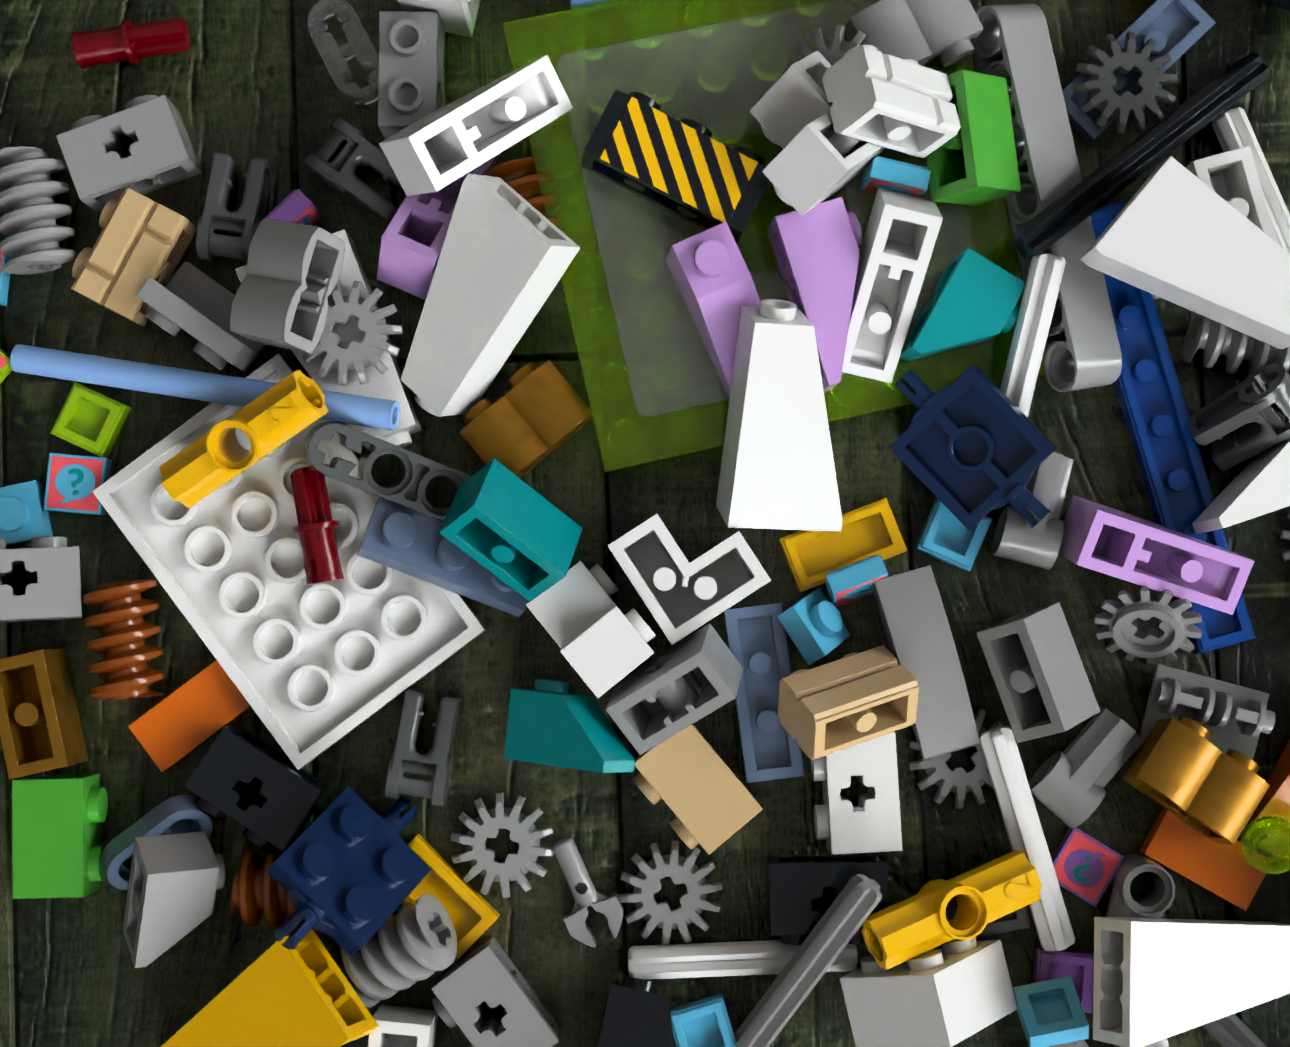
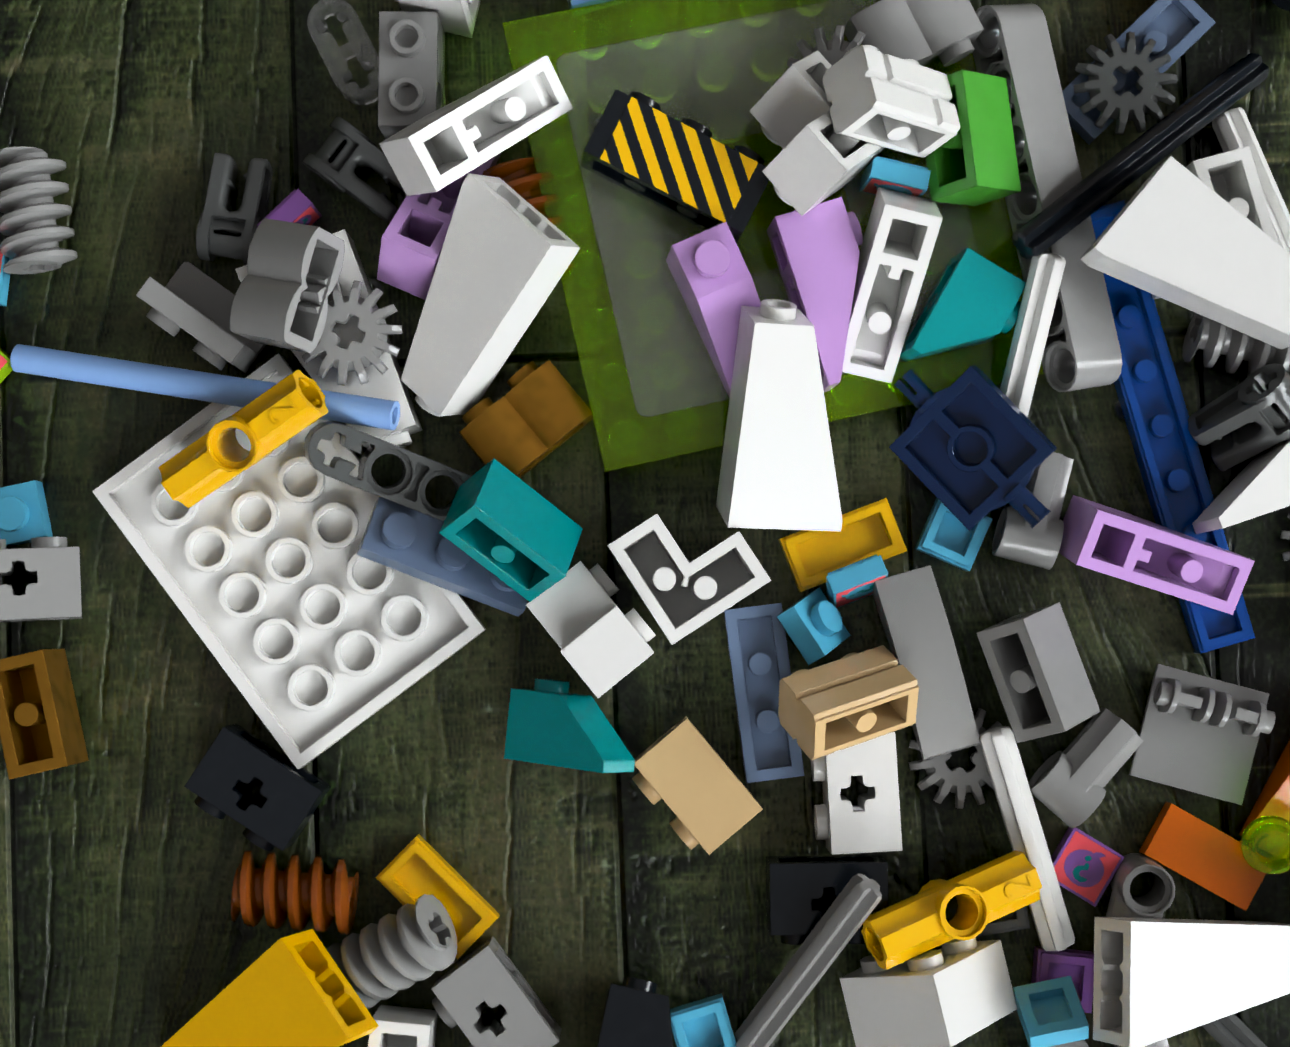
(57, 835): bright green brick -> none
(72, 482): tile -> none
(90, 420): lime tile -> none
(123, 640): dark orange piece -> none
(130, 42): dark red axle -> none
(136, 243): tan brick -> none
(157, 158): light grey brick -> none
(169, 891): light grey slope -> none
(171, 816): sand blue plate -> none
(189, 716): orange tile -> none
(315, 526): dark red axle -> none
(347, 872): dark blue plate -> none
(408, 758): dark grey piece -> none
(521, 831): light grey gear -> none
(585, 895): light grey bar -> none
(675, 689): light grey brick -> none
(681, 871): light grey gear -> none
(721, 959): white axle -> none
(1174, 625): light grey gear -> none
(1197, 780): pearl gold brick -> none

